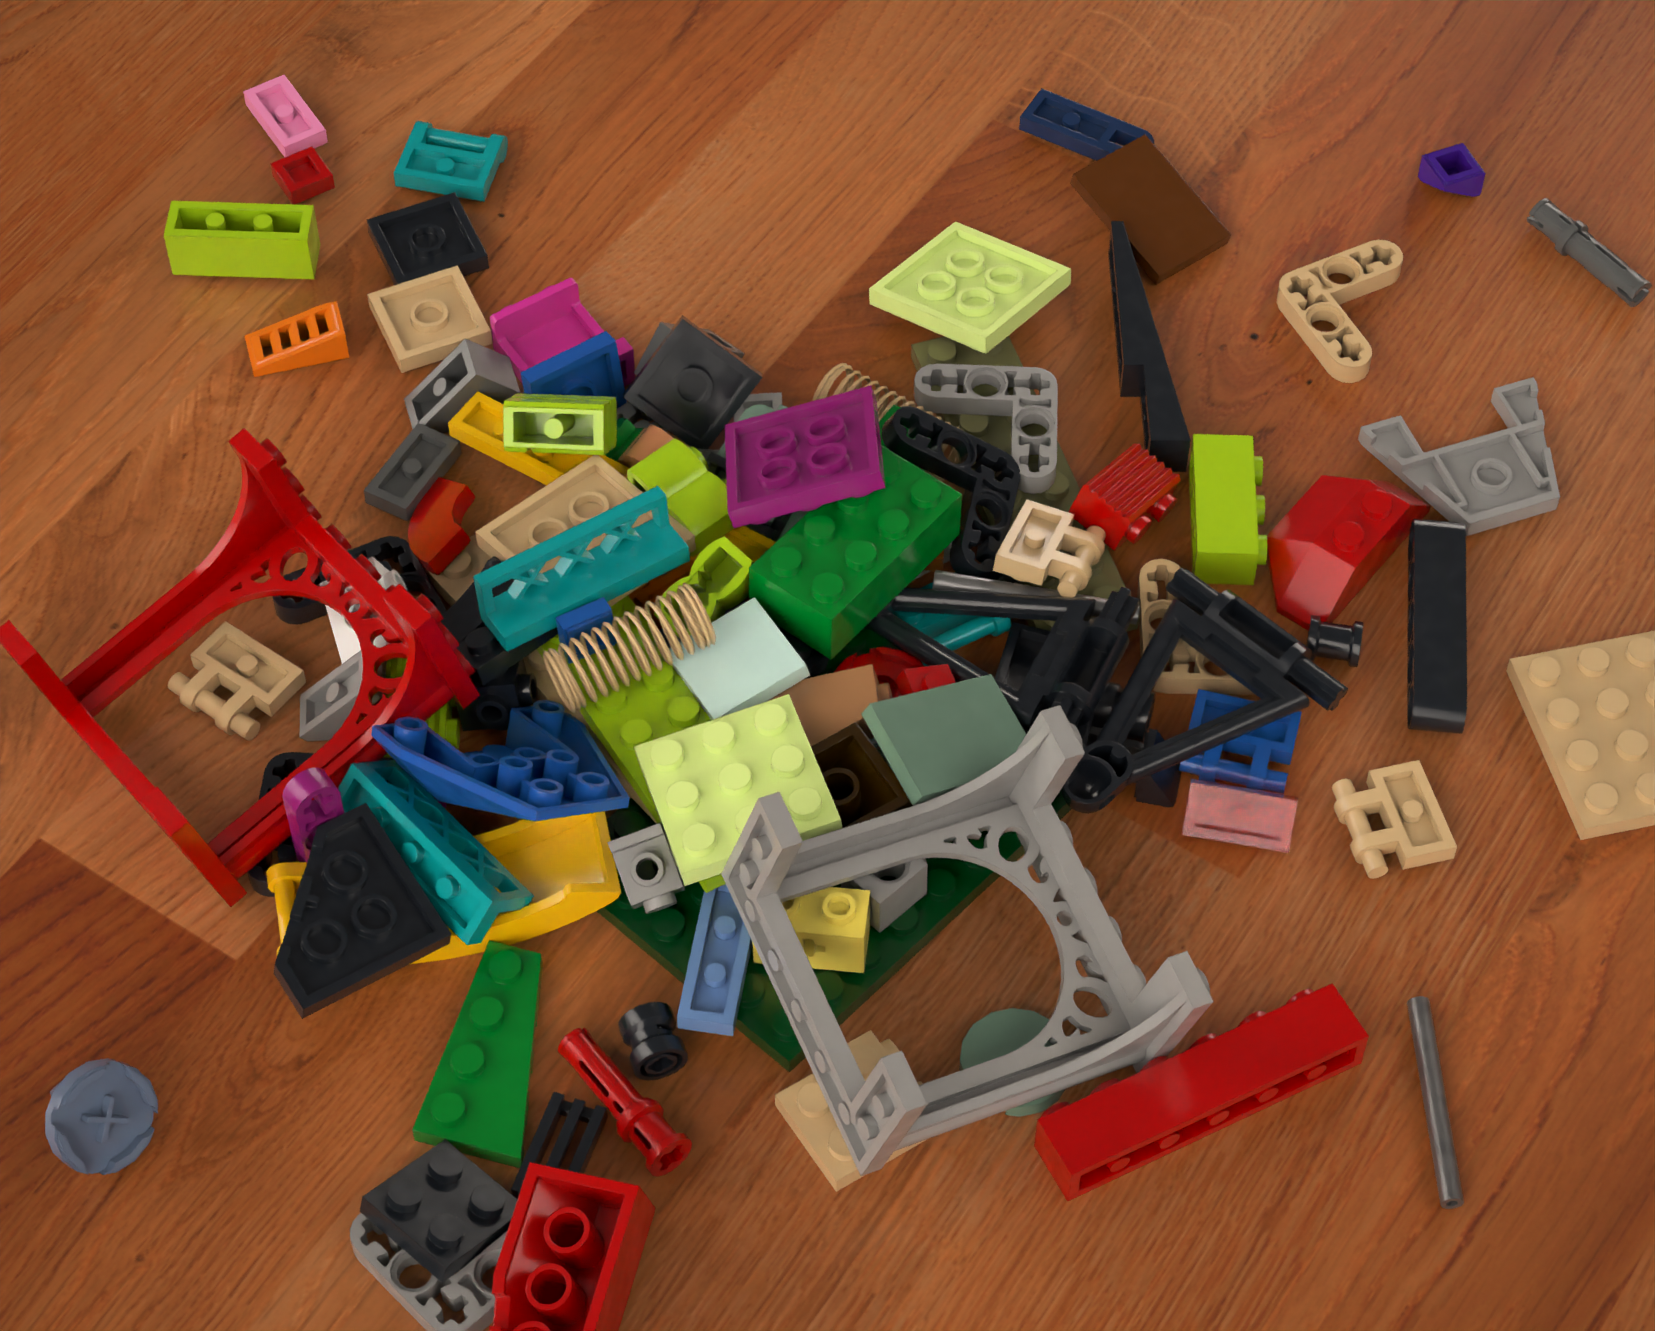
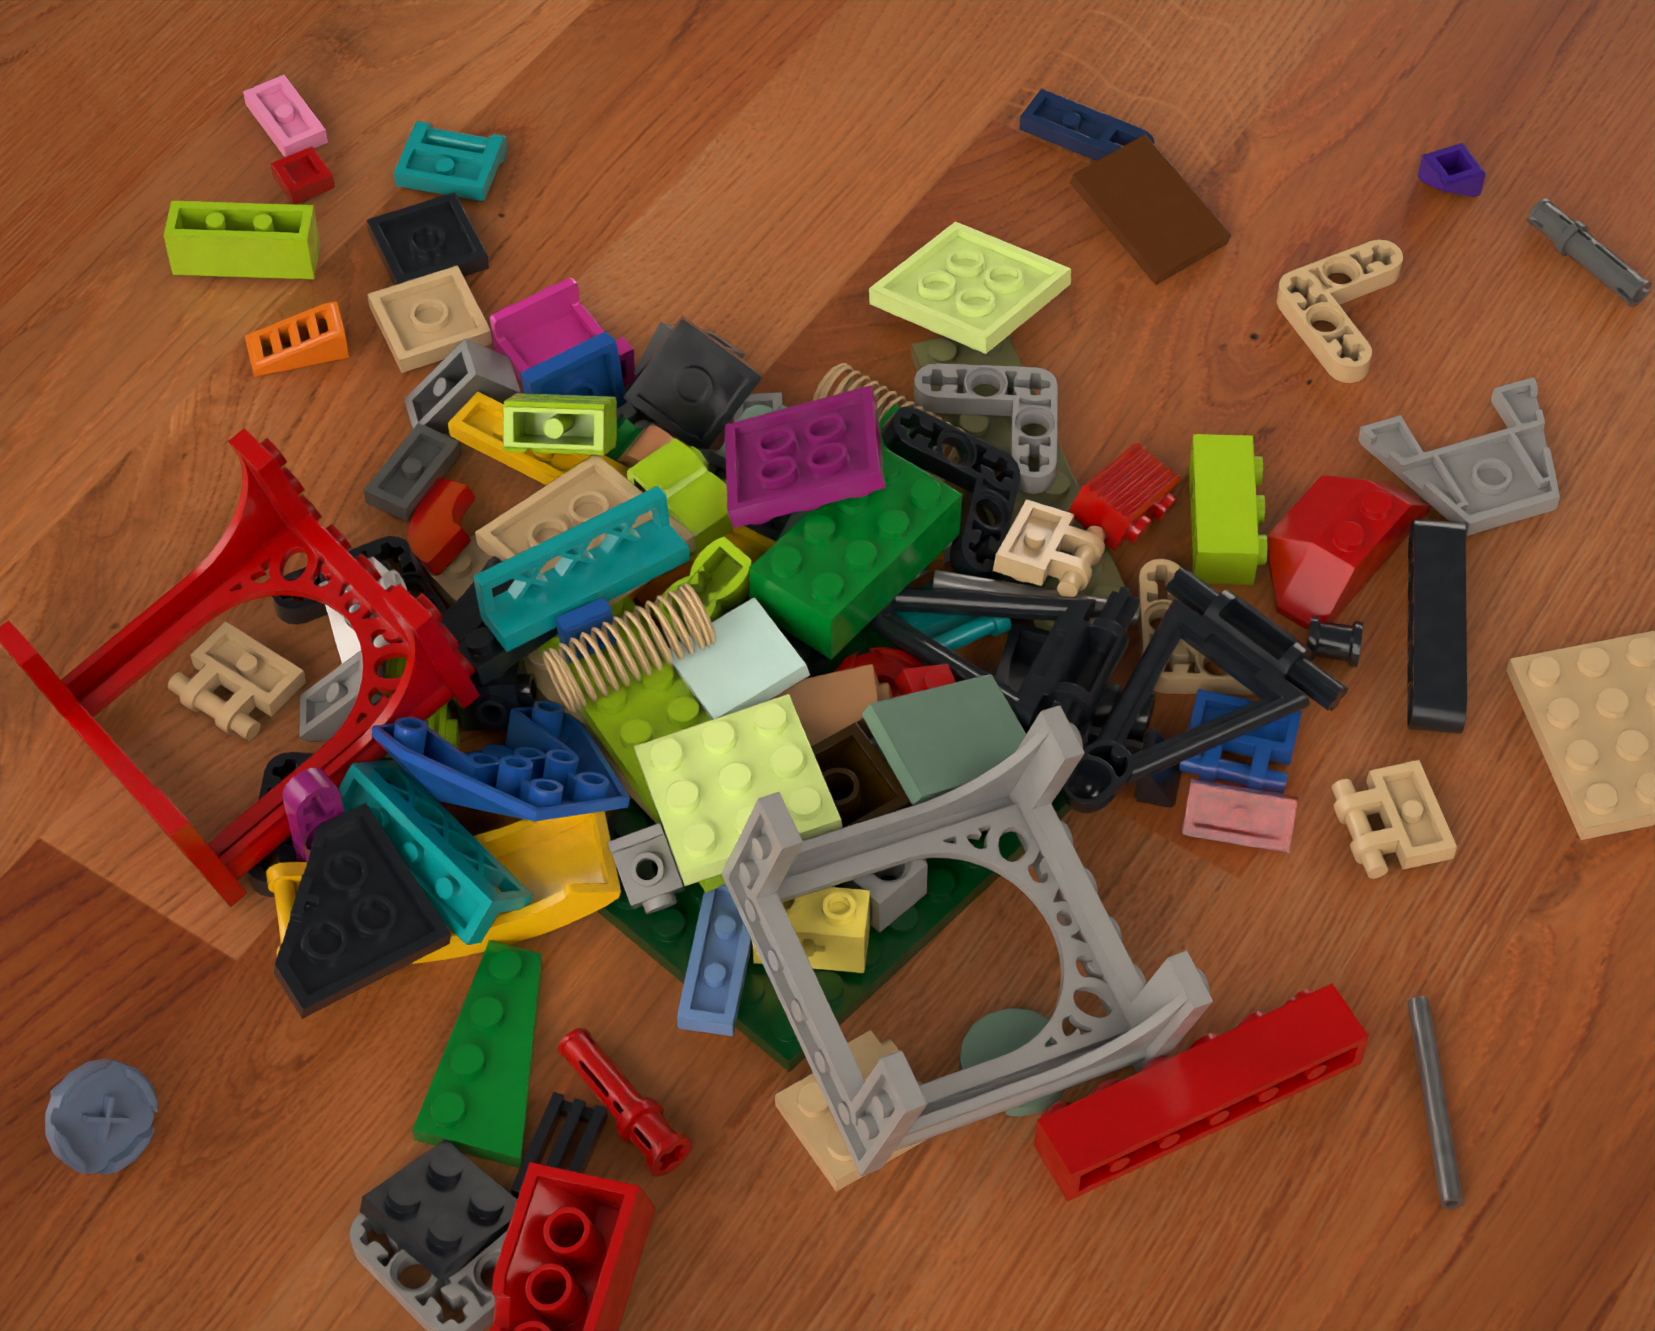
(653, 1043): black wheel -> none
(1141, 358): black slope -> none

